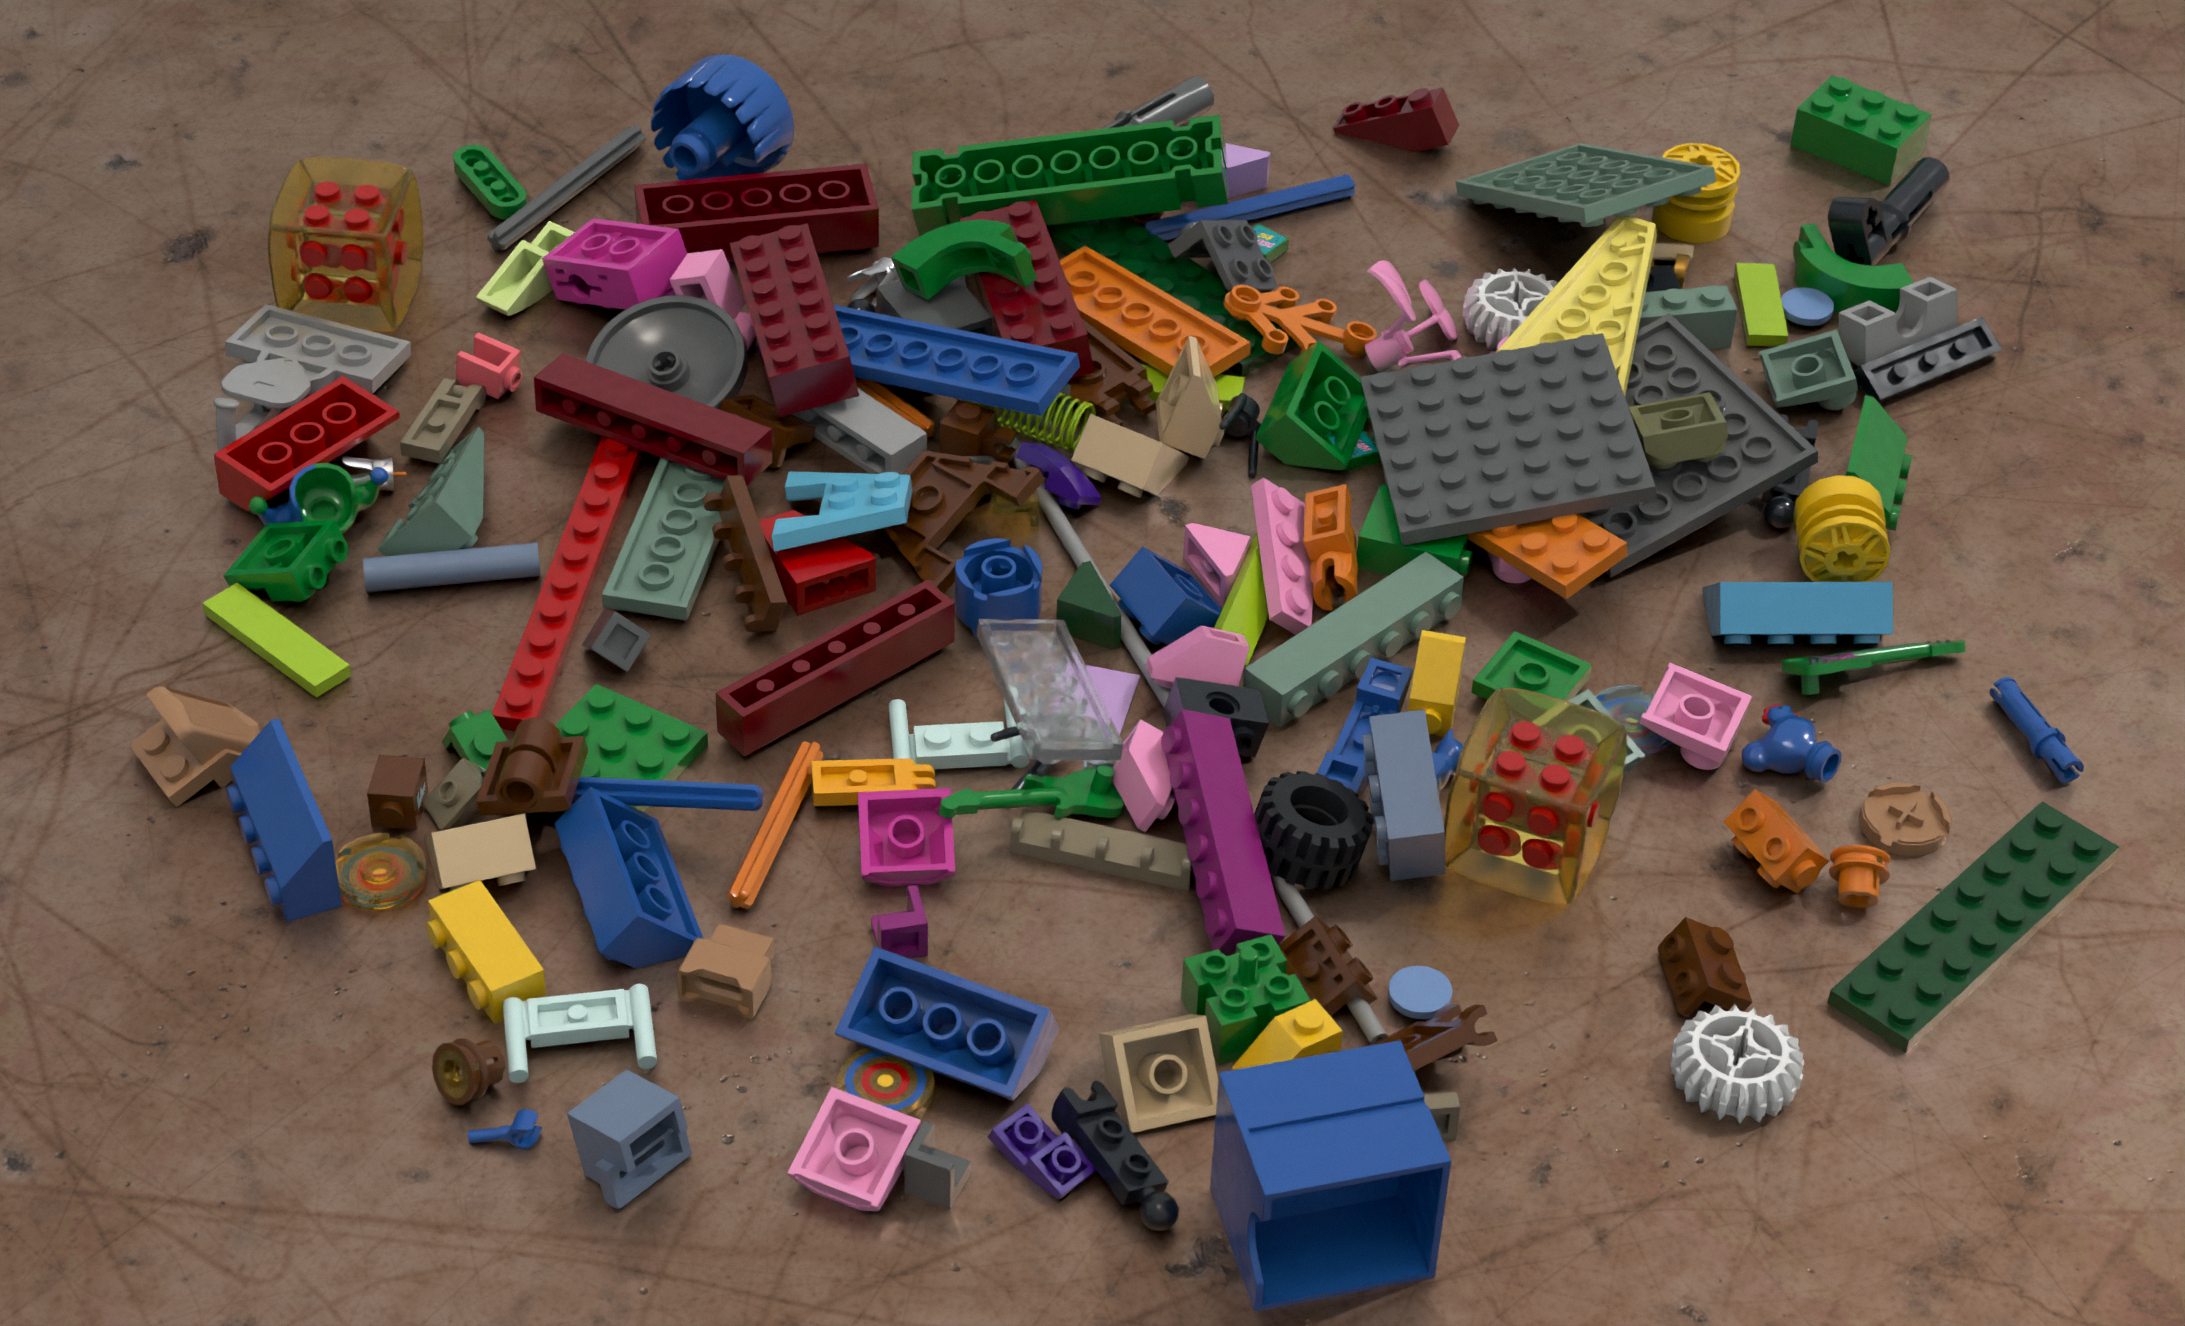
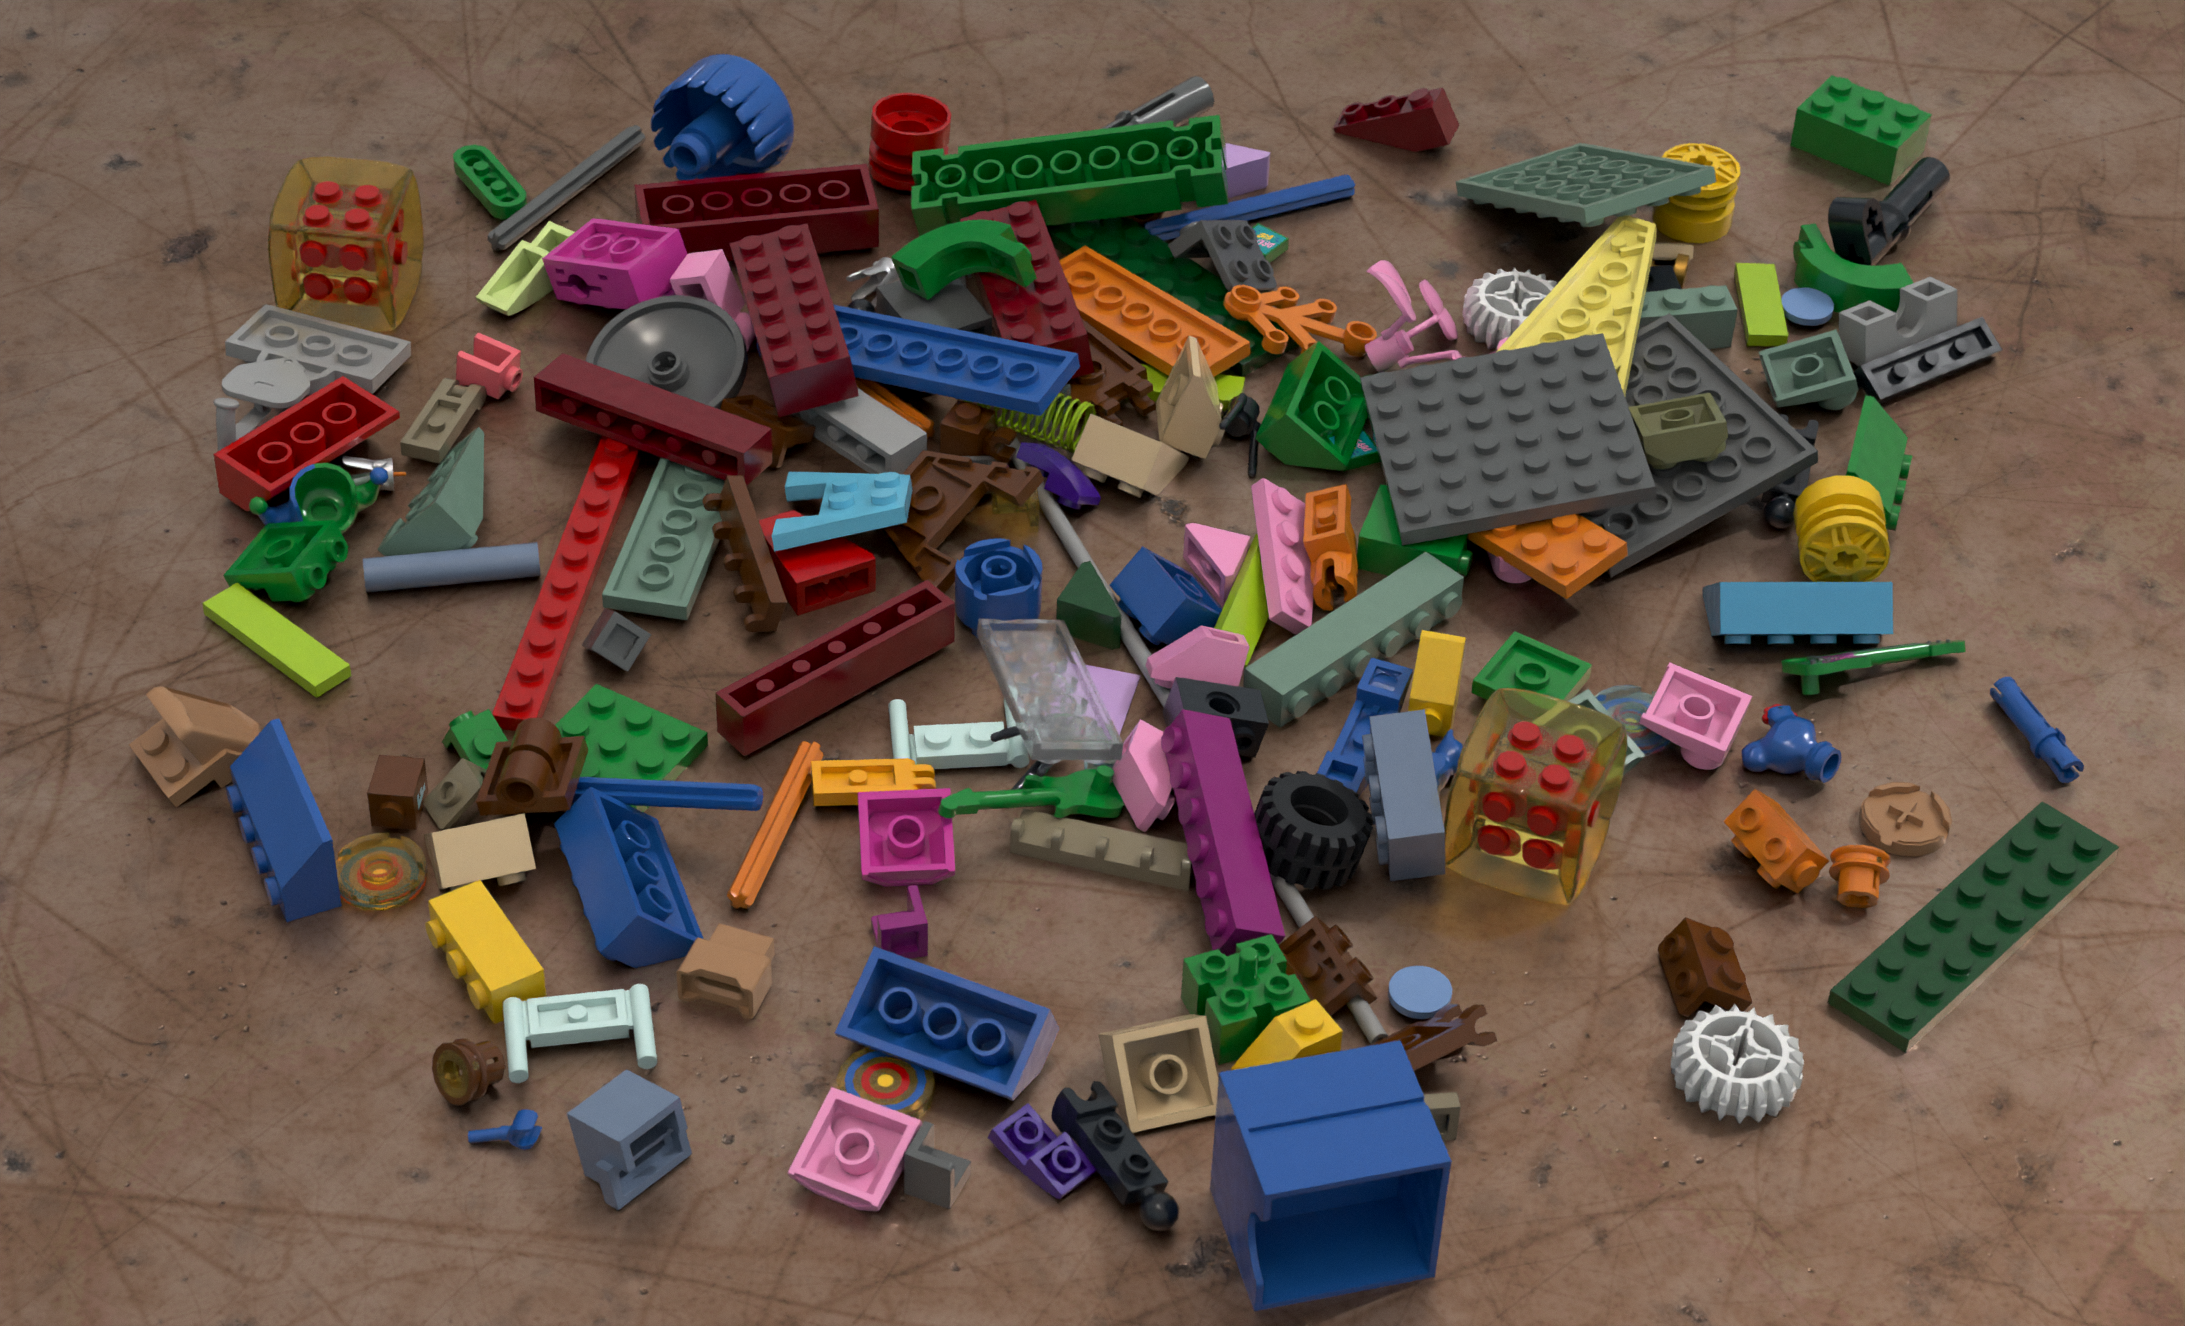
(900, 127): none -> red wheel

